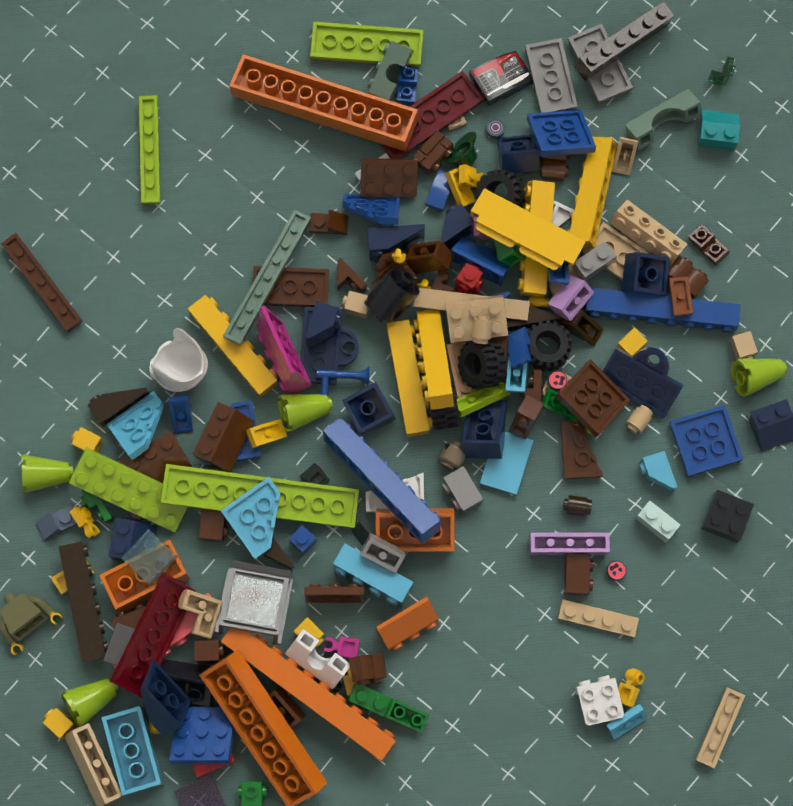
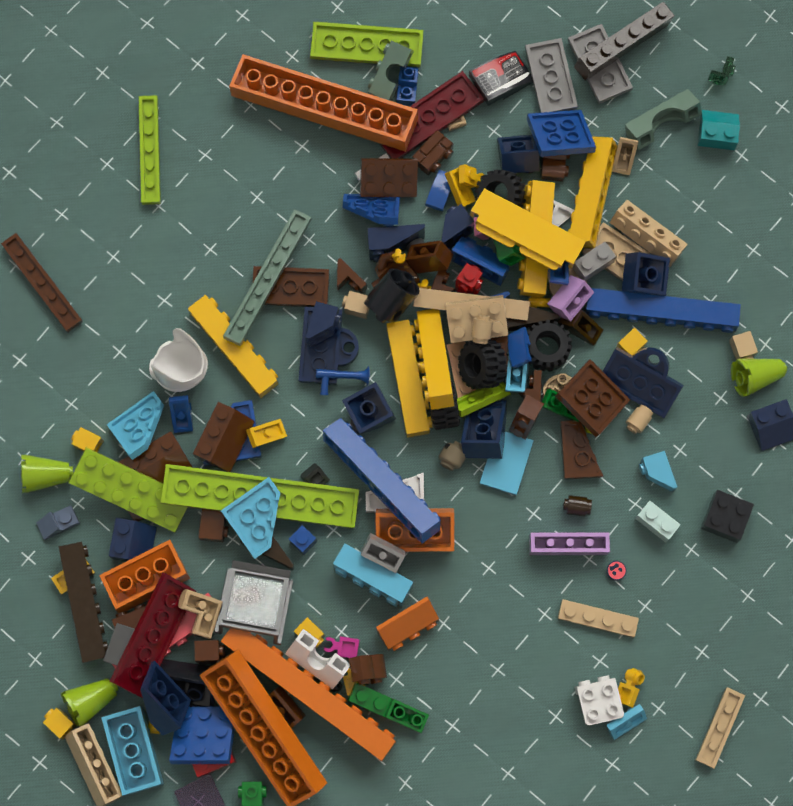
(22, 616): olive torso -> none
(84, 519): yellow plate -> none
(93, 502): green slope -> none
(113, 404): dark brown slope -> none
(149, 557): clear light blue plate -> none
(281, 352): dark pink slope -> none
(302, 409): lime cone -> none
(329, 223): reddish brown slope -> none
(334, 594): reddish brown plate -> none
(361, 531): pearl dark grey slope -> none
(462, 490): light grey brick -> none
(464, 151): dark green piece -> none
(495, 128): dark grey tile -> none
(557, 380): tile -> none
(577, 574): reddish brown brick -> none
(680, 296): dark orange plate -> none
(697, 278): reddish brown brick -> none
(706, 440): blue plate -> none
(708, 245): reddish brown slope -> none

